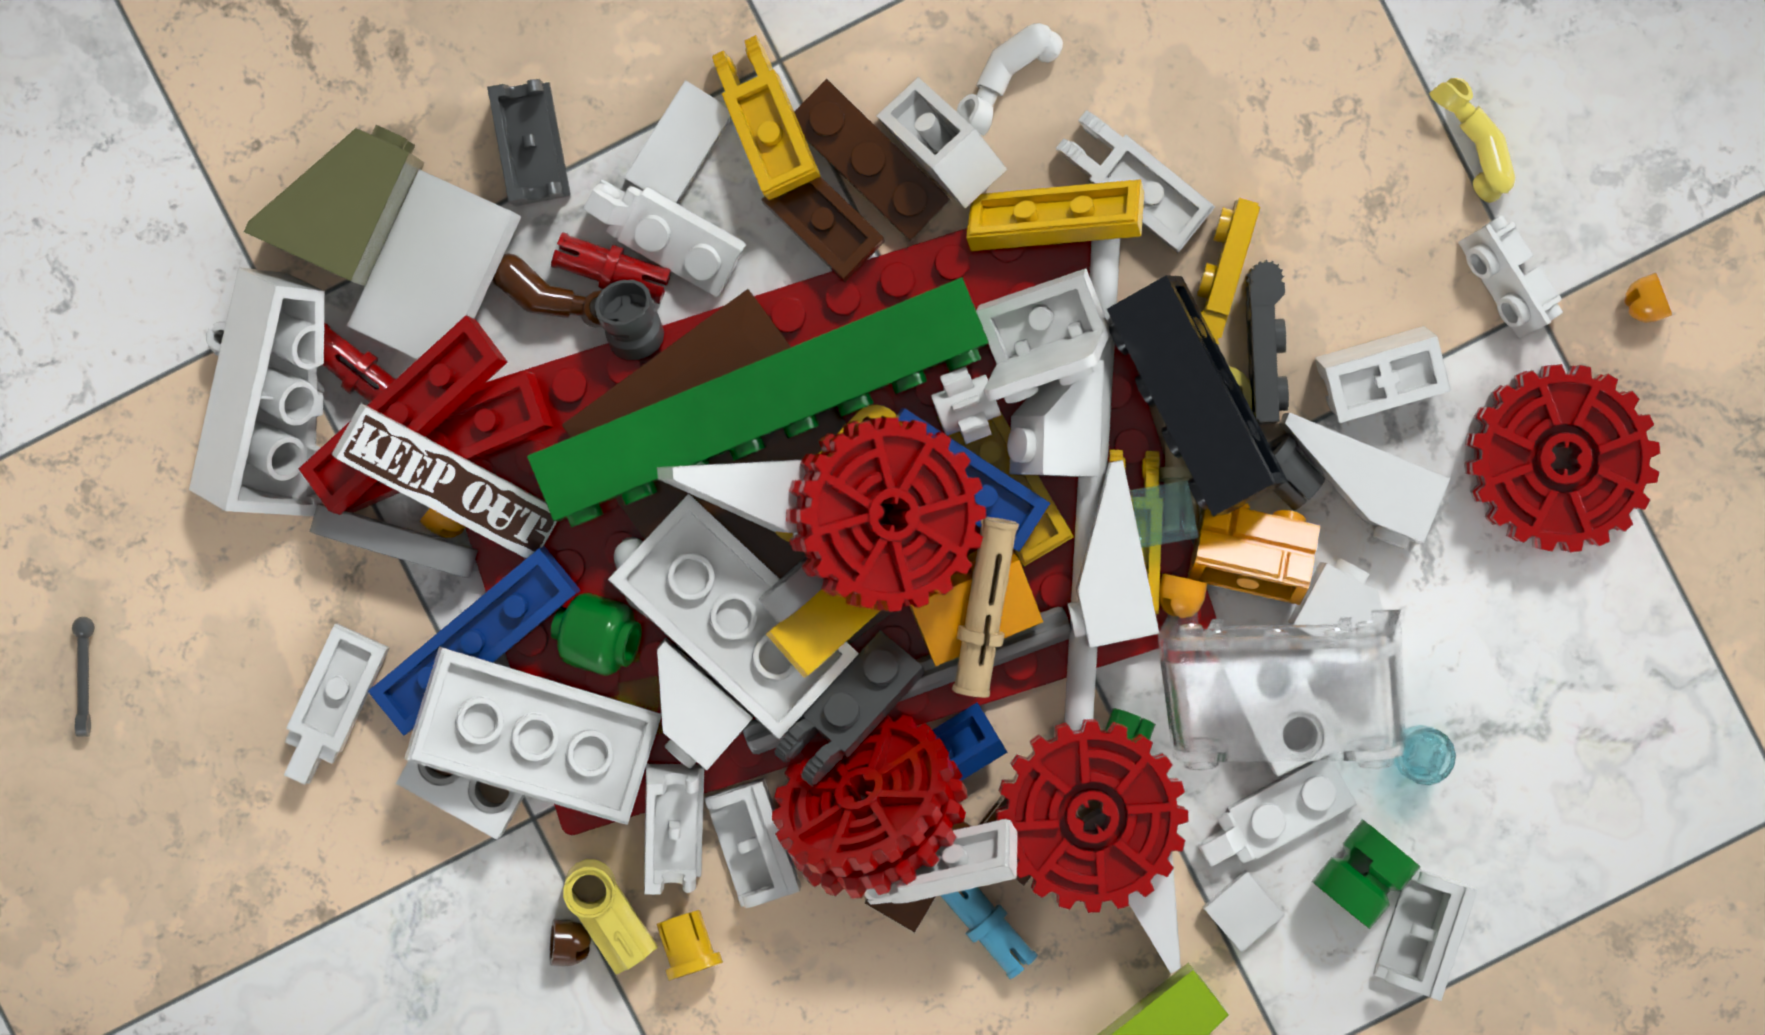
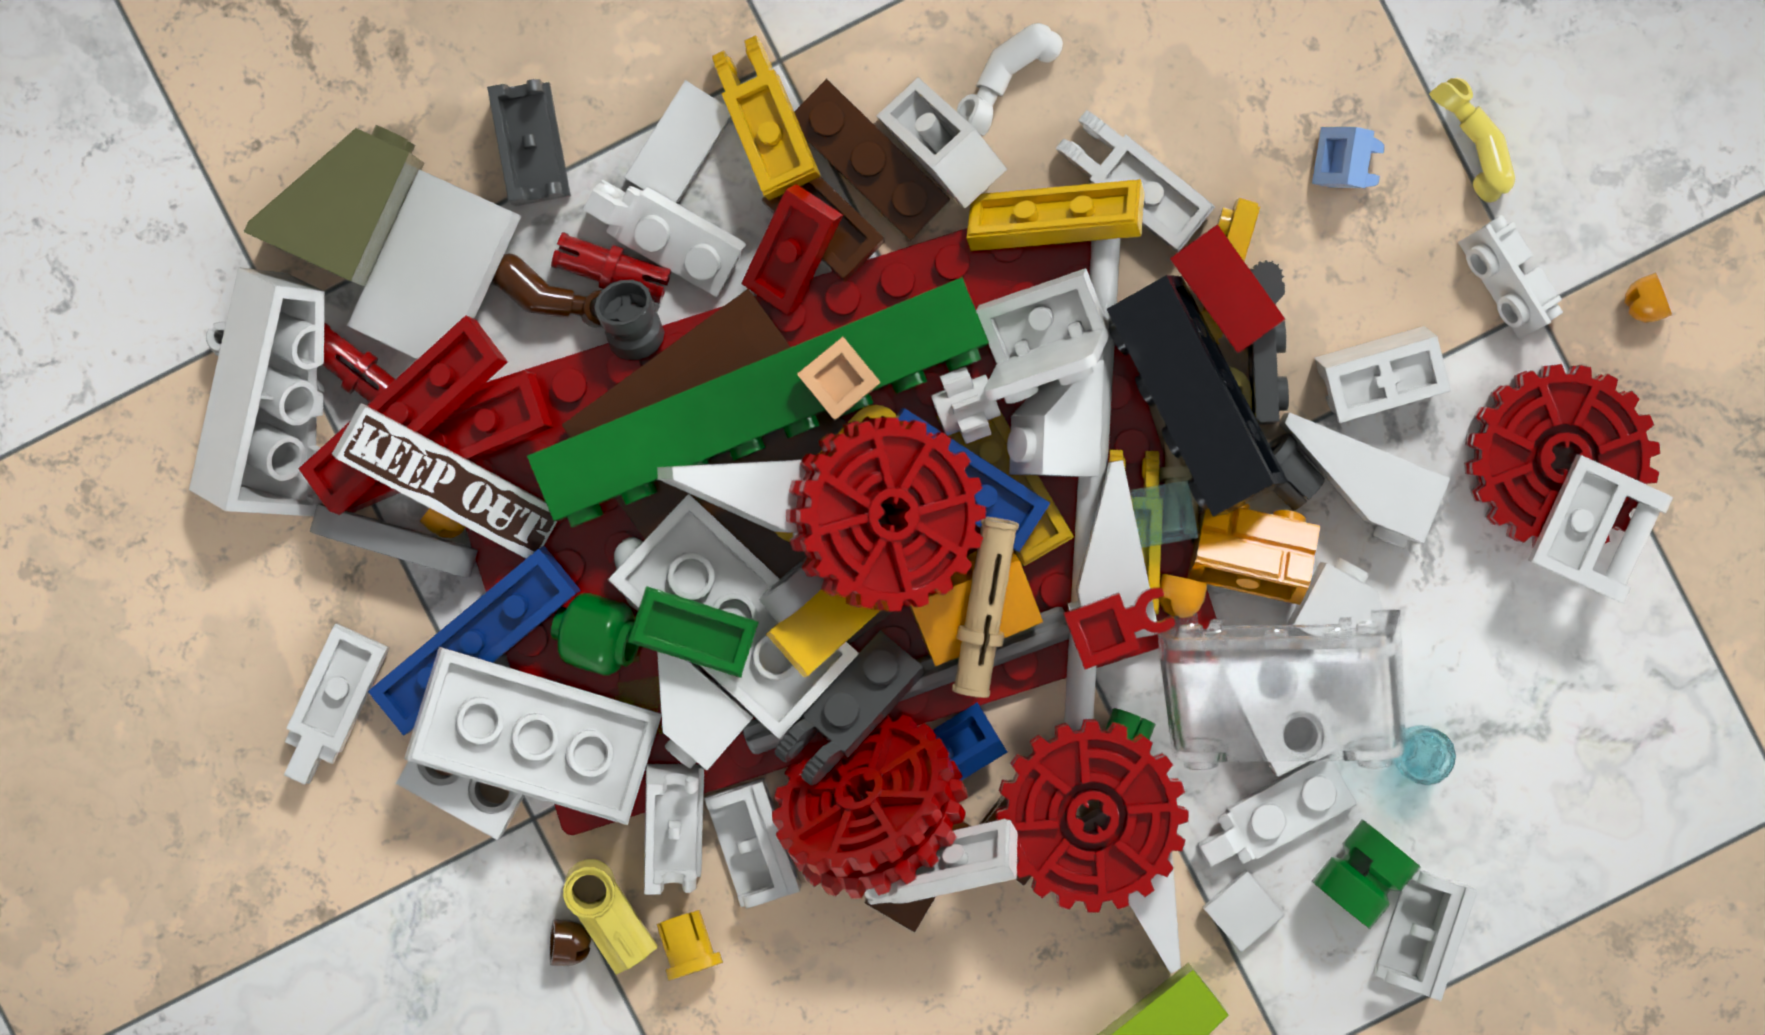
(83, 629): dark grey hinge -> none
(693, 631): none -> green tile
(791, 249): none -> red plate
(838, 378): none -> light nougat plate
(991, 929): medium azure pin -> none
(1108, 629): none -> red plate
(1227, 289): none -> red tile
(1345, 157): none -> light blue tile
(1584, 519): none -> white plate

